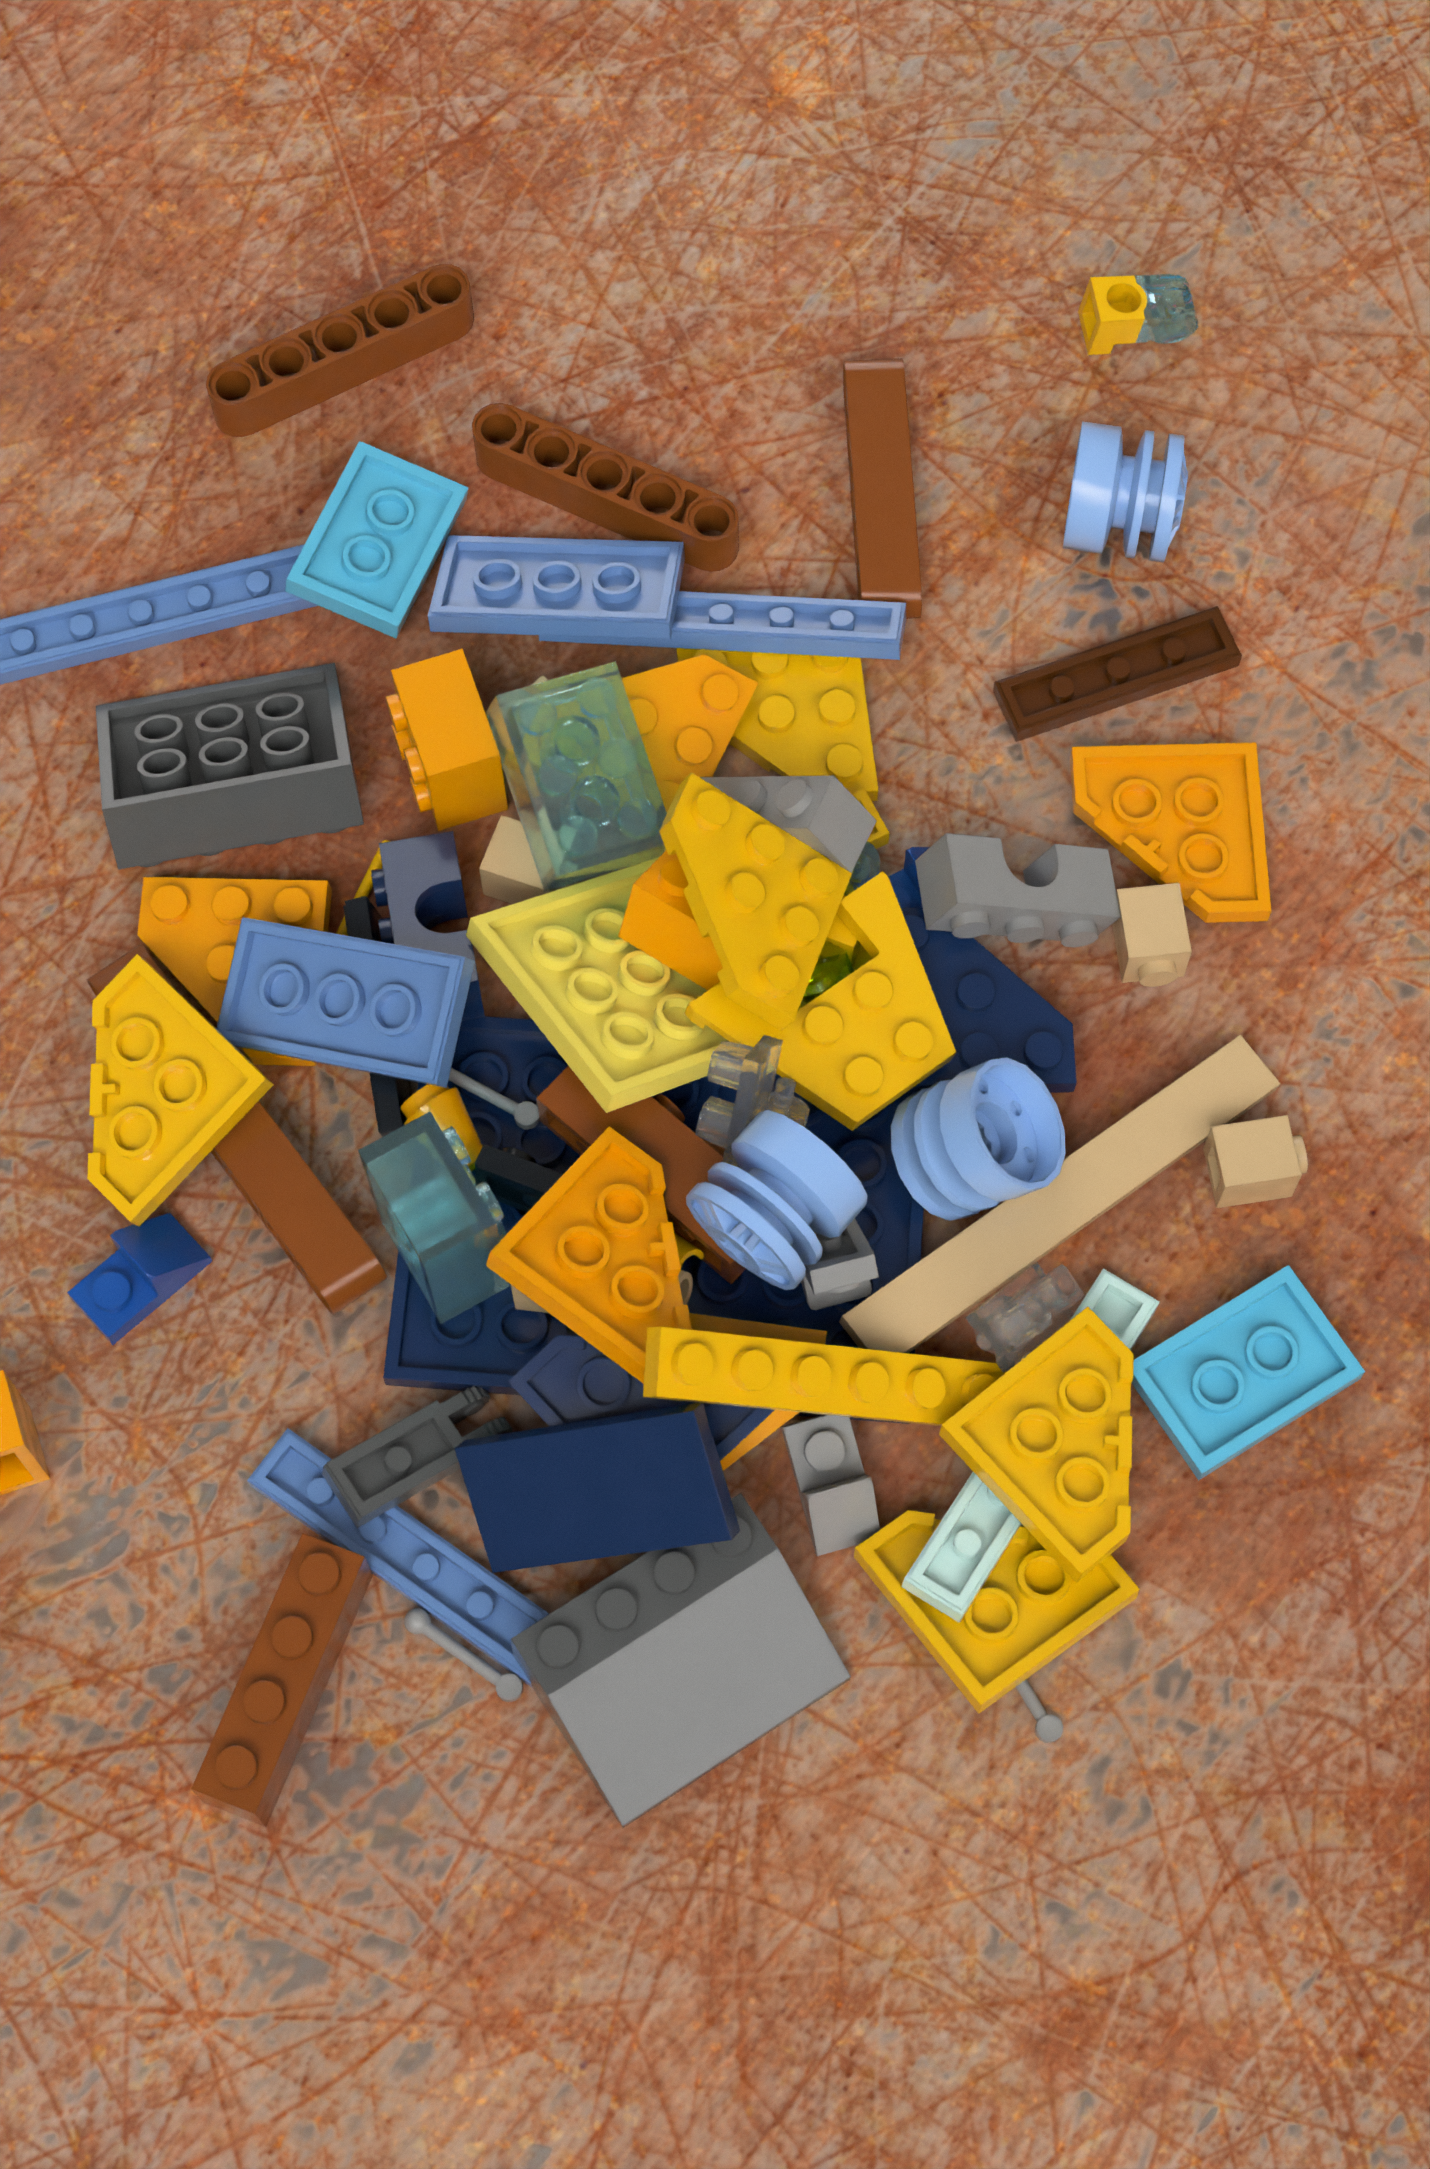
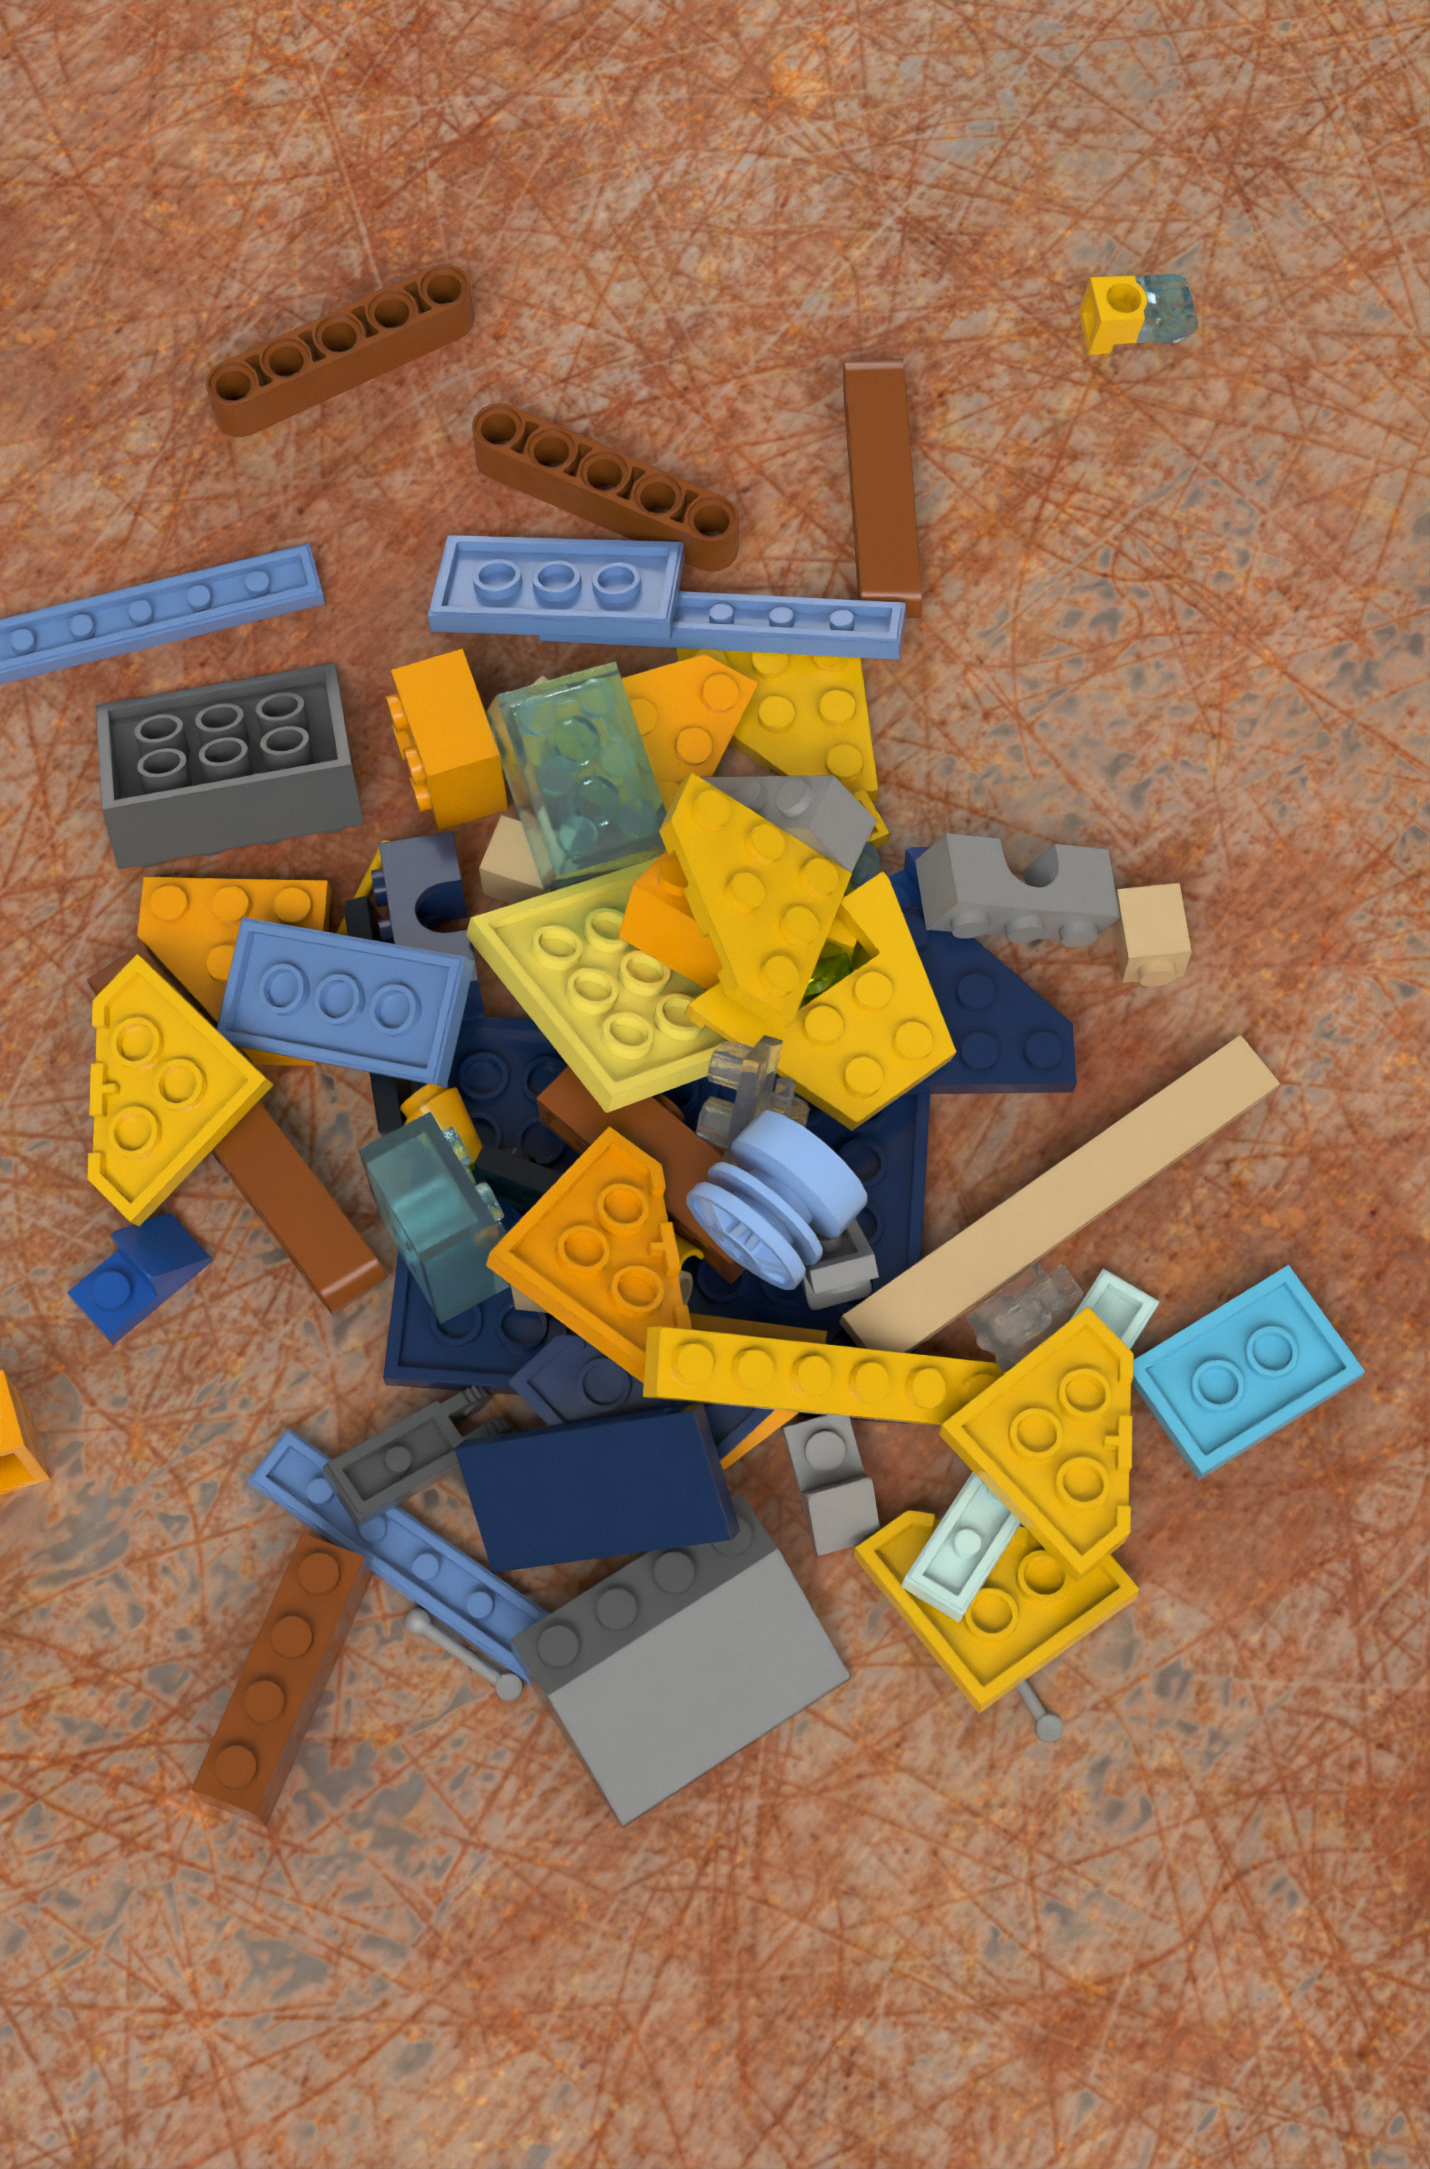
(377, 539): medium azure plate -> none
(525, 1113): light grey hinge -> none
(978, 1139): light blue wheel -> none
(1116, 673): reddish brown tile -> none
(1125, 492): light blue wheel -> none
(1182, 819): light orange plate -> none
(1254, 1161): tan brick -> none

